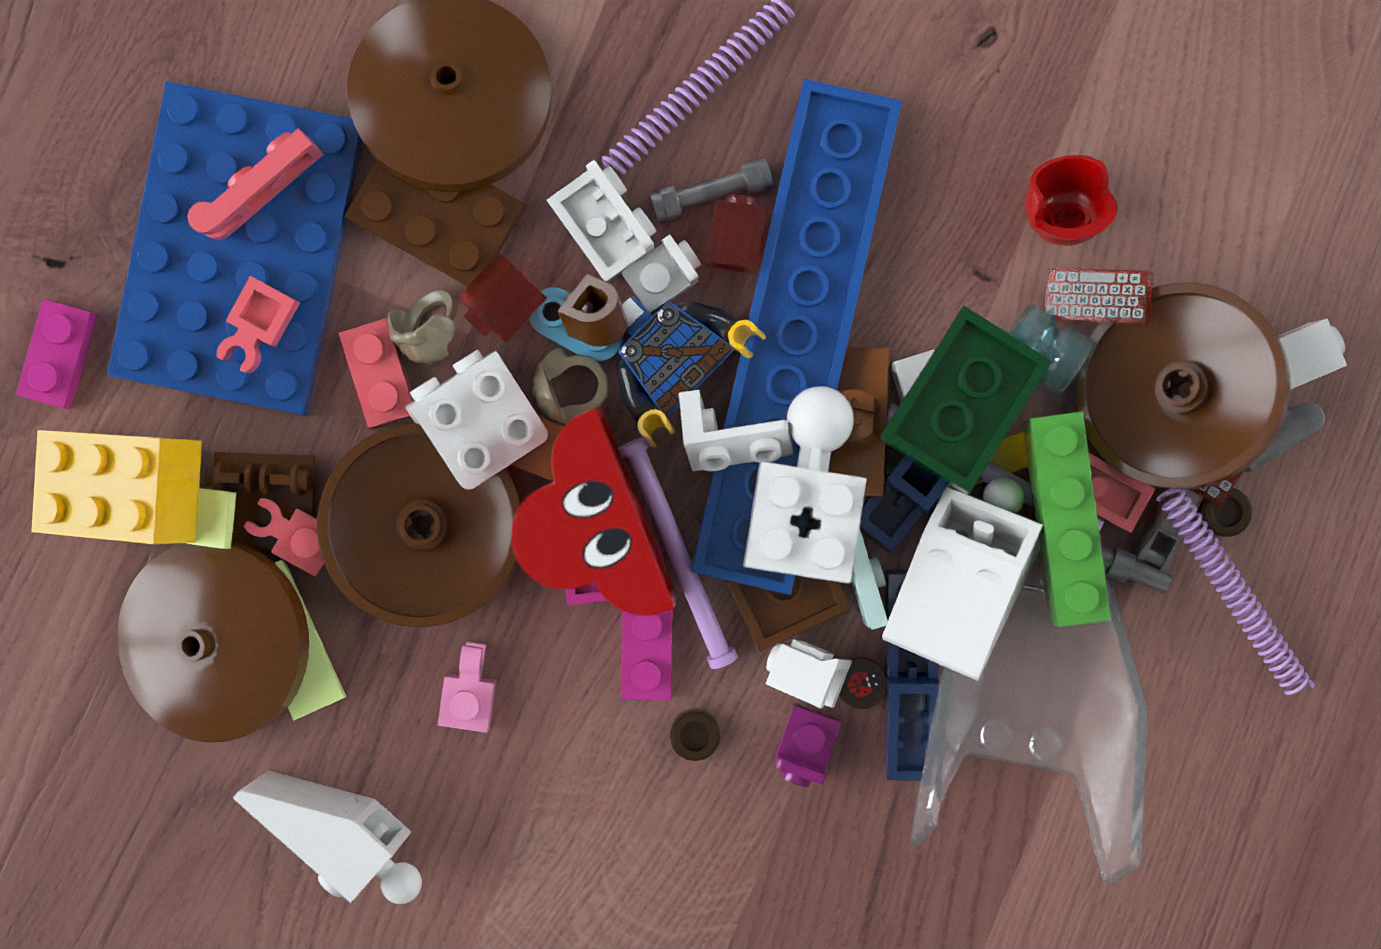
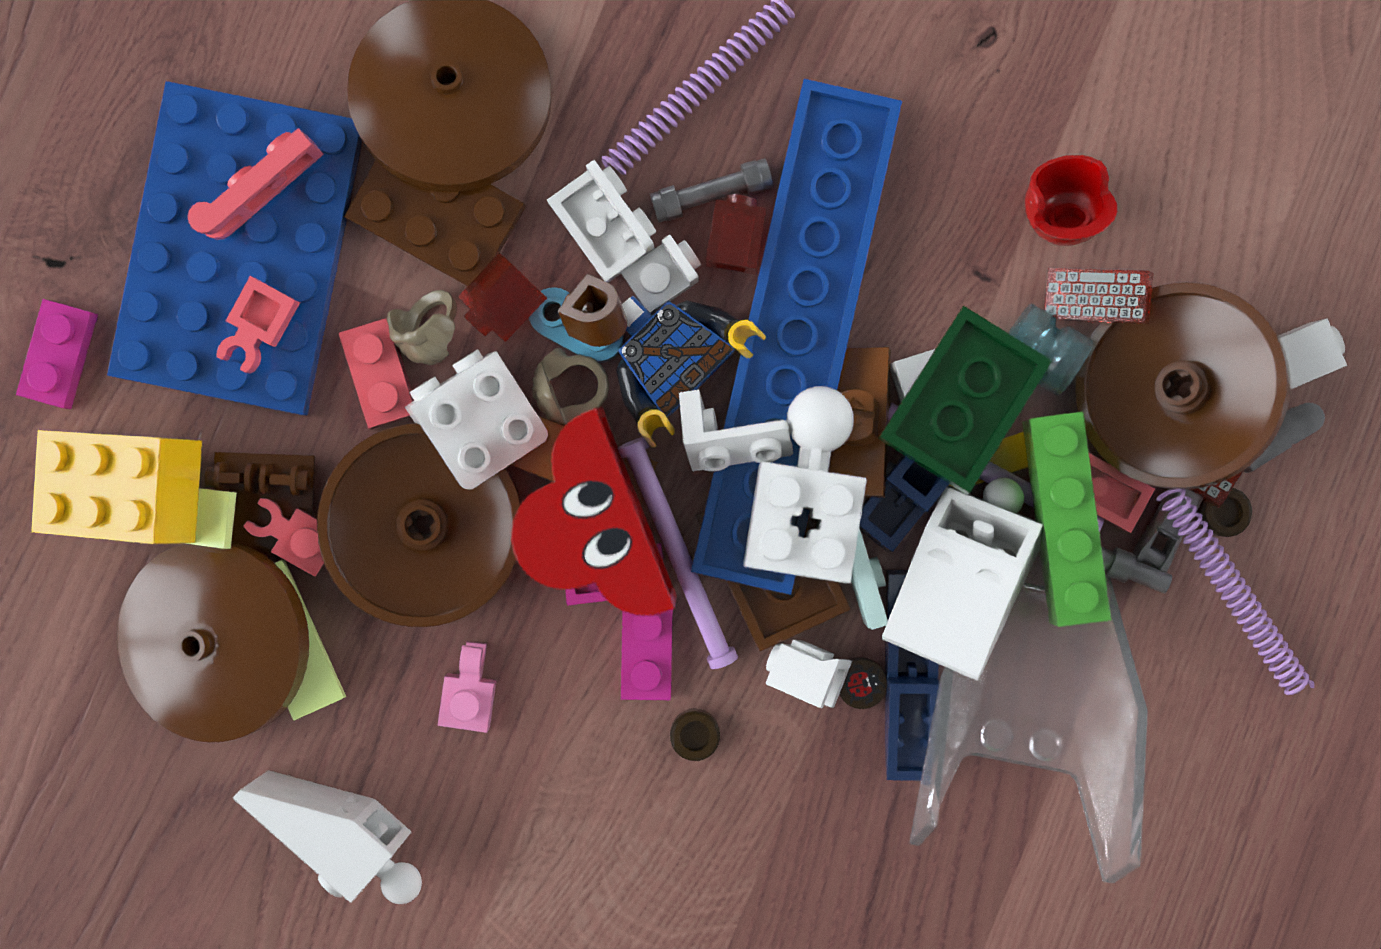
(806, 746): magenta bracket -> none

